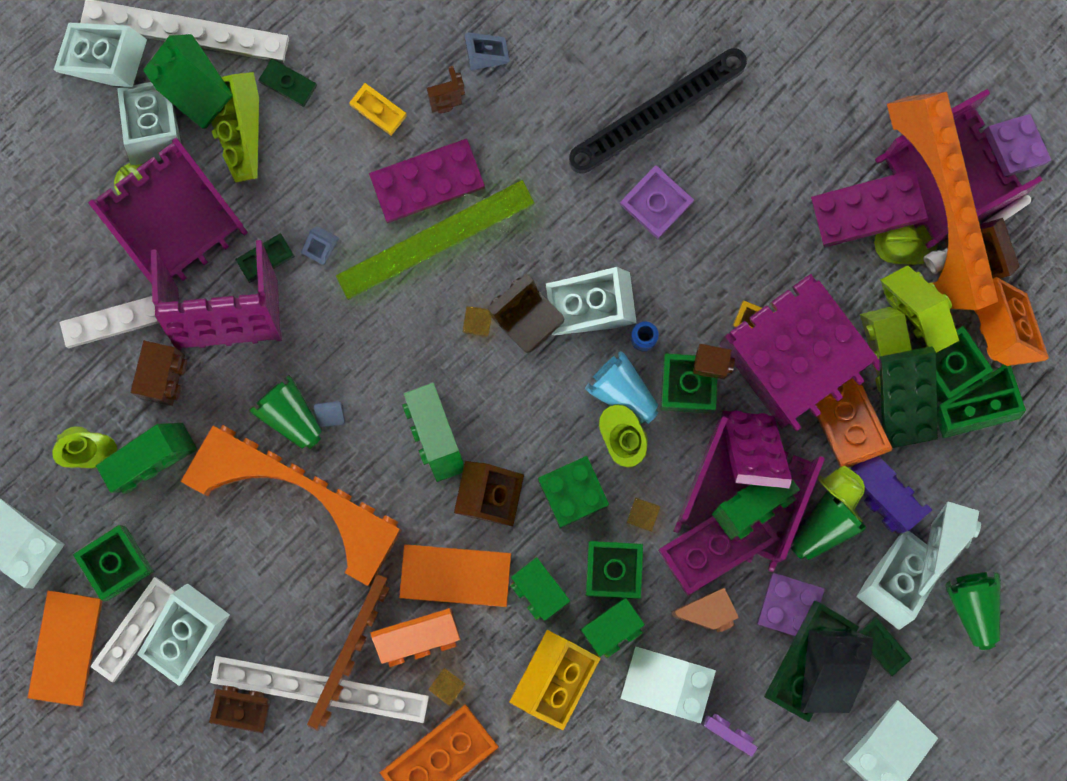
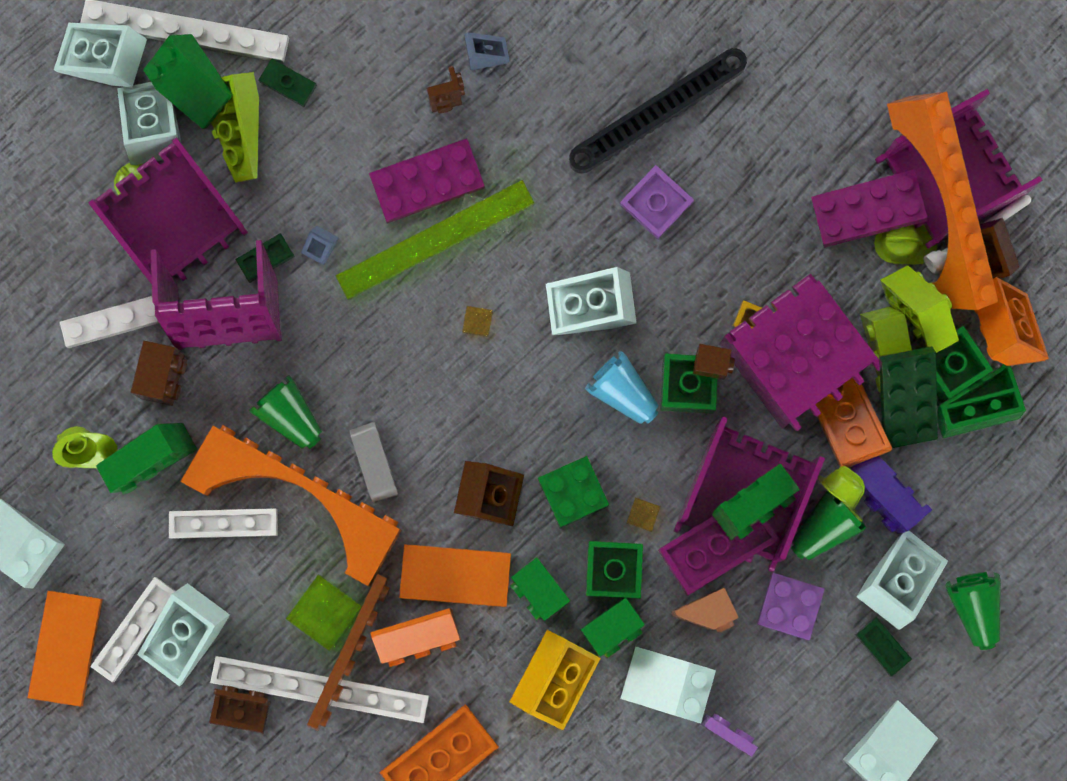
(113, 563): green brick -> none
(223, 523): none -> white plate
(324, 612): none -> clear neon green brick
(329, 413): sand blue slope -> none
(373, 462): none -> light grey beam
(378, 109): yellow plate -> none
(433, 431): wedge -> none
(446, 686): clear yellow tile -> none
(525, 314): dark brown bracket -> none
(623, 435): lime piece -> none
(644, 328): blue brick -> none
(756, 449): magenta plate -> none
(788, 681): dark green plate -> none
(834, 670): black slope -> none
(947, 539): light aqua slope -> none
(1017, 145): medium lavender plate -> none

